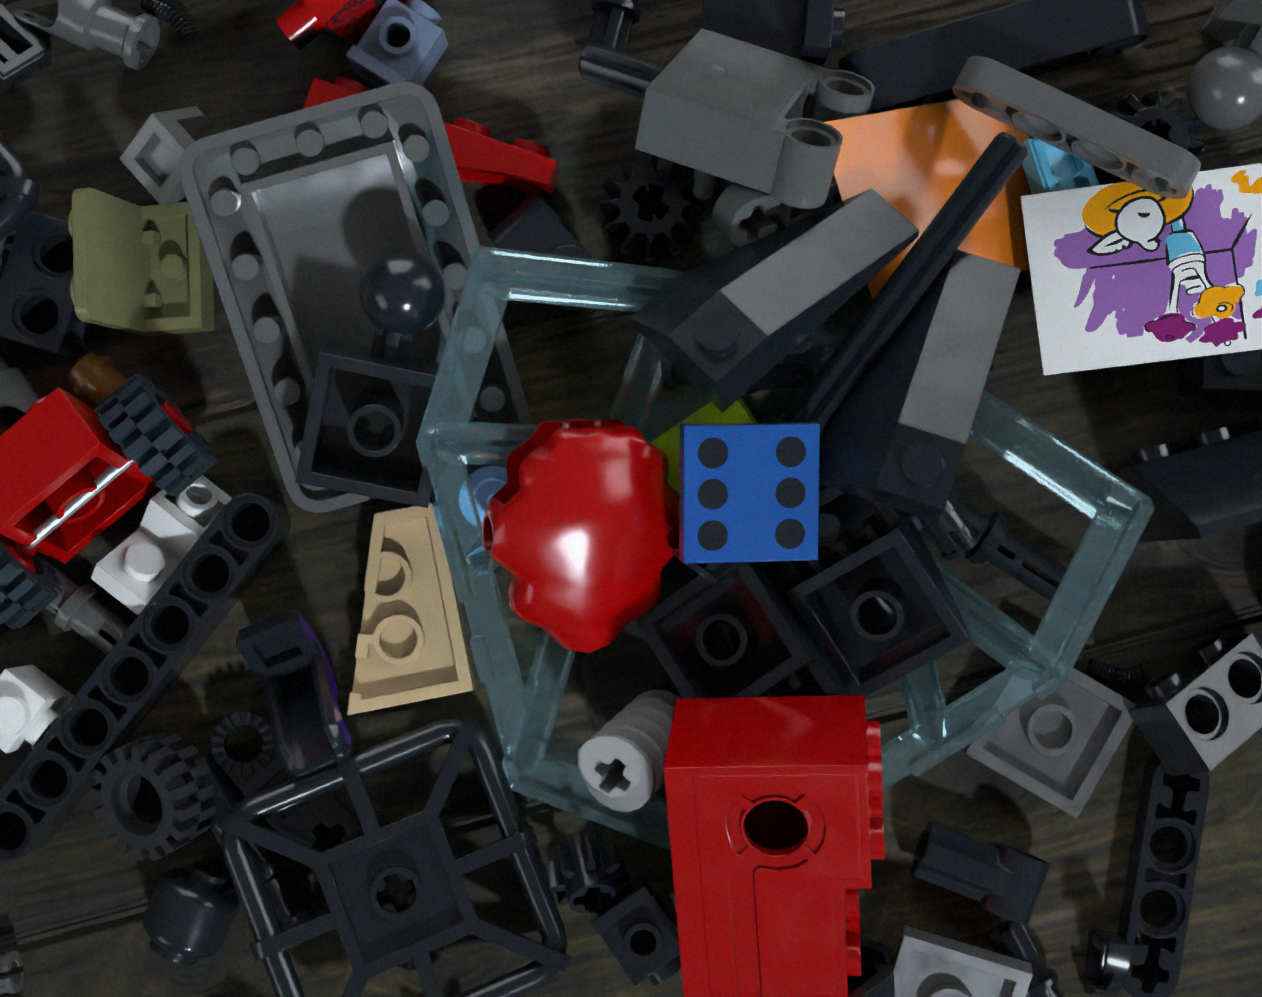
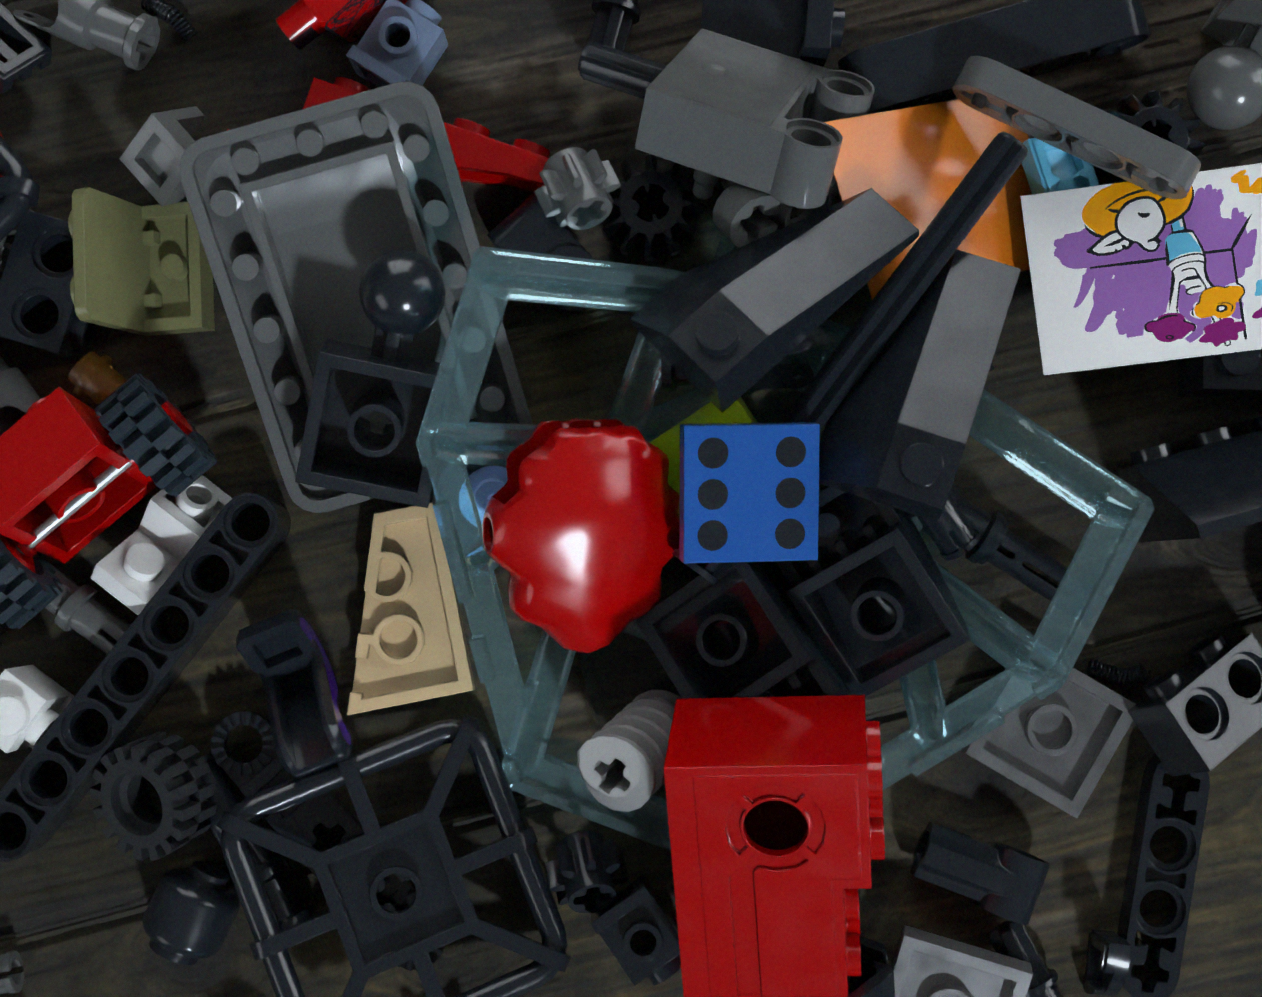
(577, 188): none -> dark grey gear

